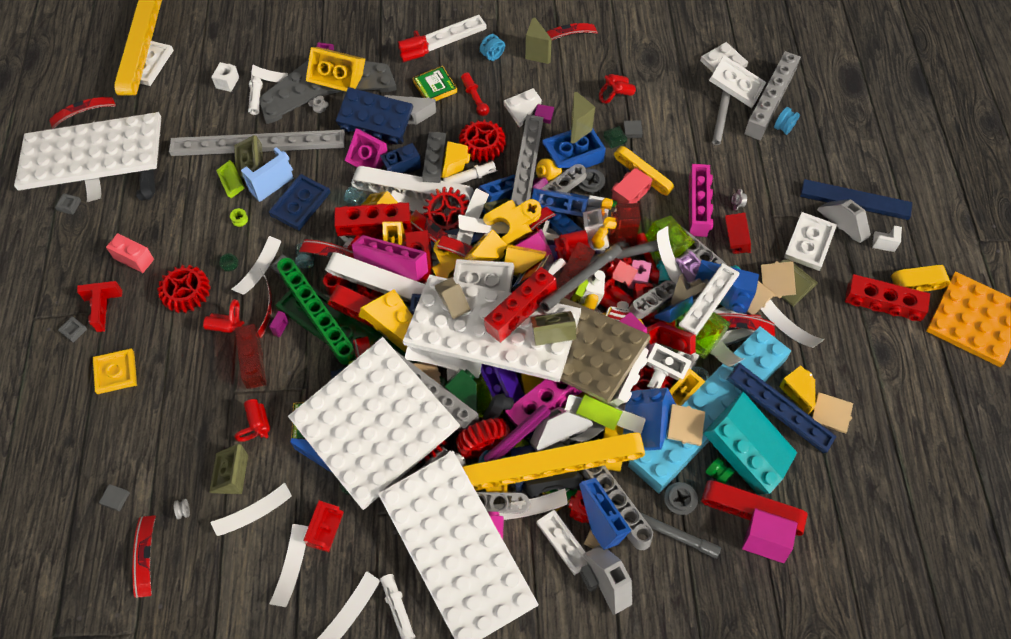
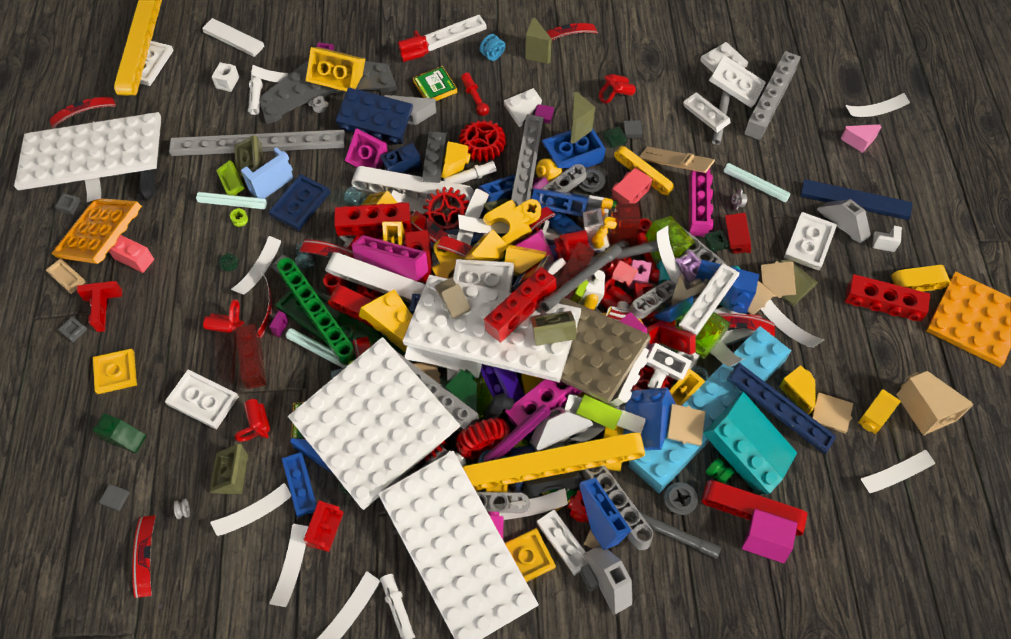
(65, 276): none -> tan tile
(97, 230): none -> light orange plate
(119, 433): none -> dark green slope
(184, 294): red gear -> none
(202, 399): none -> white plate
(231, 200): none -> light aqua axle
(233, 37): none -> white tile
(299, 484): none -> blue plate
(313, 346): none -> light aqua axle
(530, 555): none -> yellow tile
(646, 223): none -> red plate
(676, 159): none -> tan piece
(706, 112): none -> white plate
(716, 241): none -> clear green plate
(756, 182): none -> light aqua axle
(786, 120): dark azure wheel -> none
(860, 136): none -> bright pink slope
(879, 108): none -> white sticker
(879, 411): none -> yellow slope
(898, 472): none -> white sticker
(931, 402): none -> tan slope

